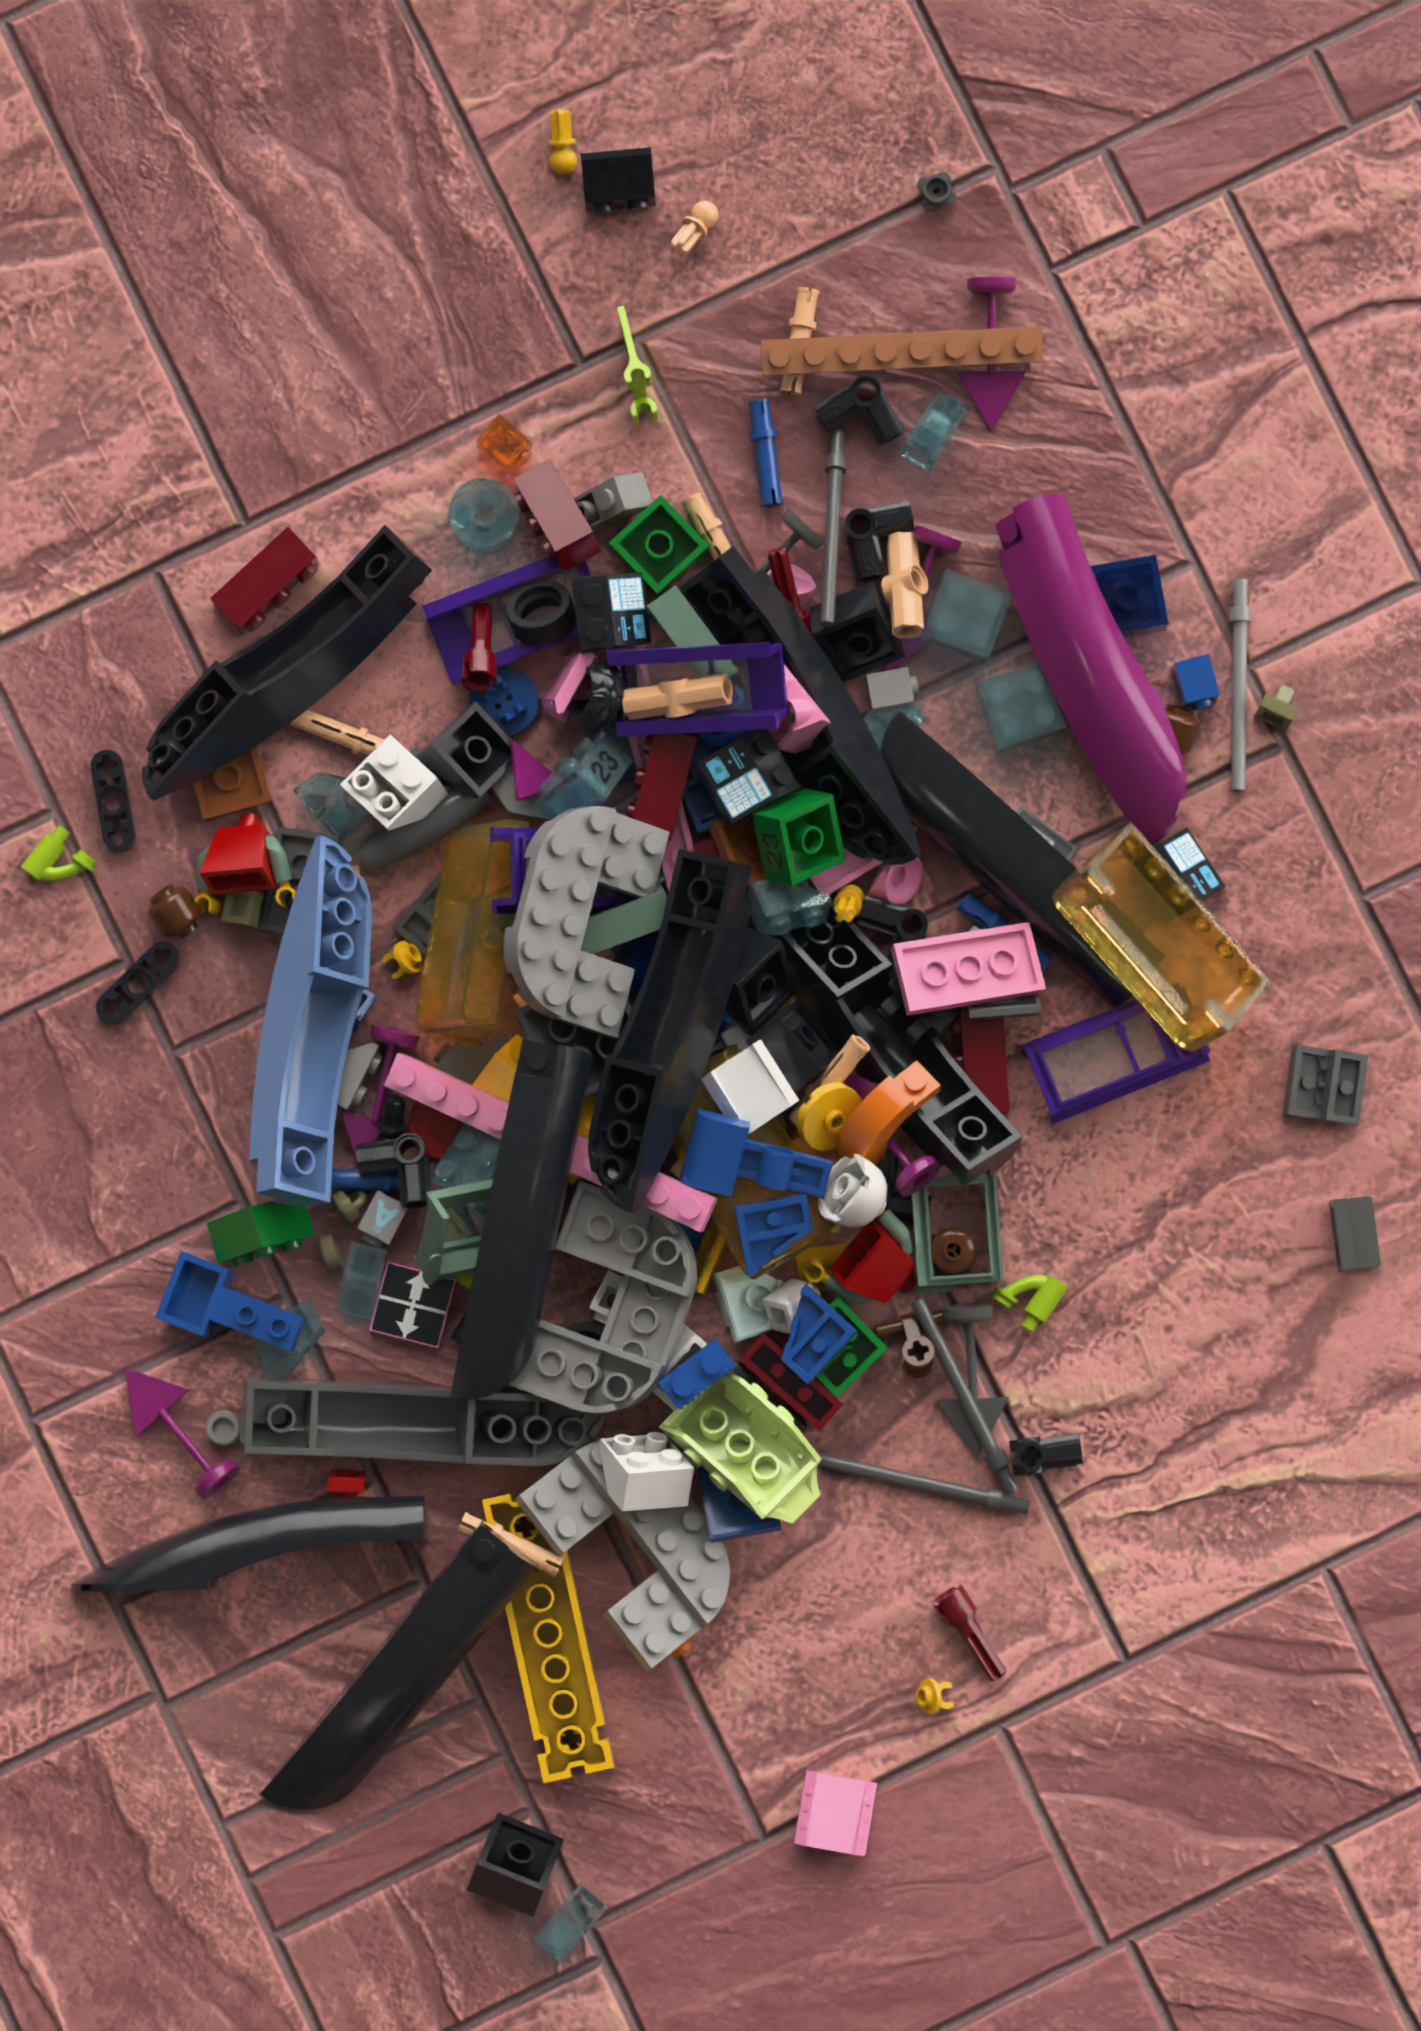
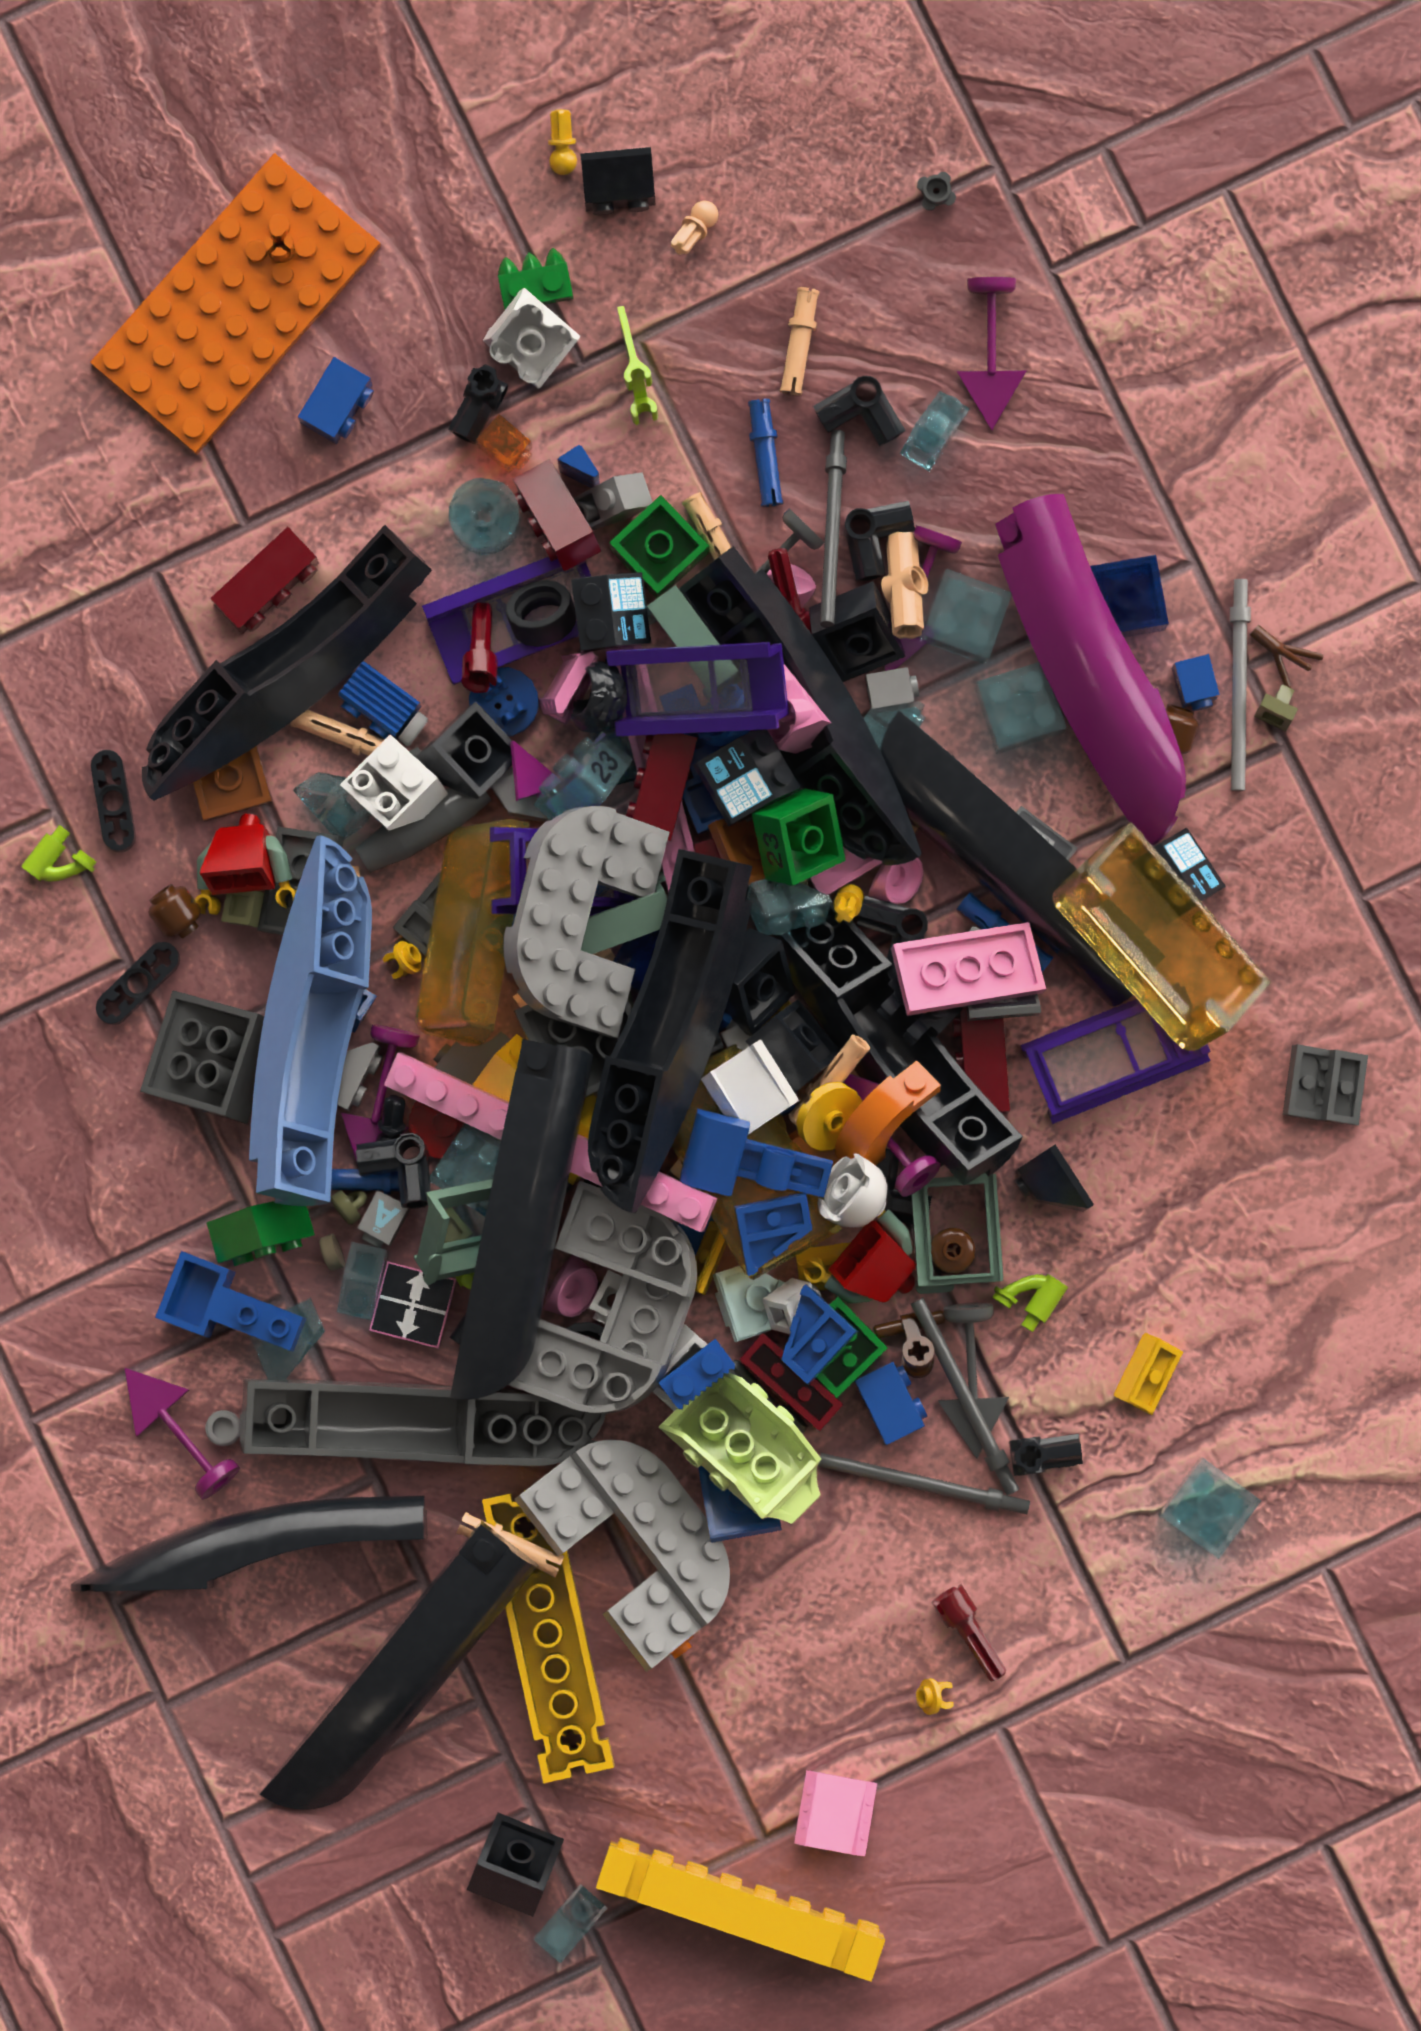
(206, 1057): none -> dark grey slope
(235, 303): none -> orange plate
(336, 401): none -> blue brick
(346, 1482): red plate -> none
(379, 701): none -> blue brick
(413, 729): none -> light grey tile
(482, 397): none -> black piece
(530, 338): none -> white slope
(545, 283): none -> green plate
(572, 1288): none -> bright pink piece
(579, 467): none -> blue slope
(645, 1472): white slope -> none
(677, 696): light nougat piece -> none
(741, 1910): none -> yellow brick
(890, 1402): none -> blue brick
(901, 351): nougat plate -> none
(1052, 1181): none -> black slope
(1148, 1373): none -> yellow slope
(1209, 1508): none -> clear light blue brick
(1289, 652): none -> reddish brown plant
(1354, 1233): dark grey panel -> none

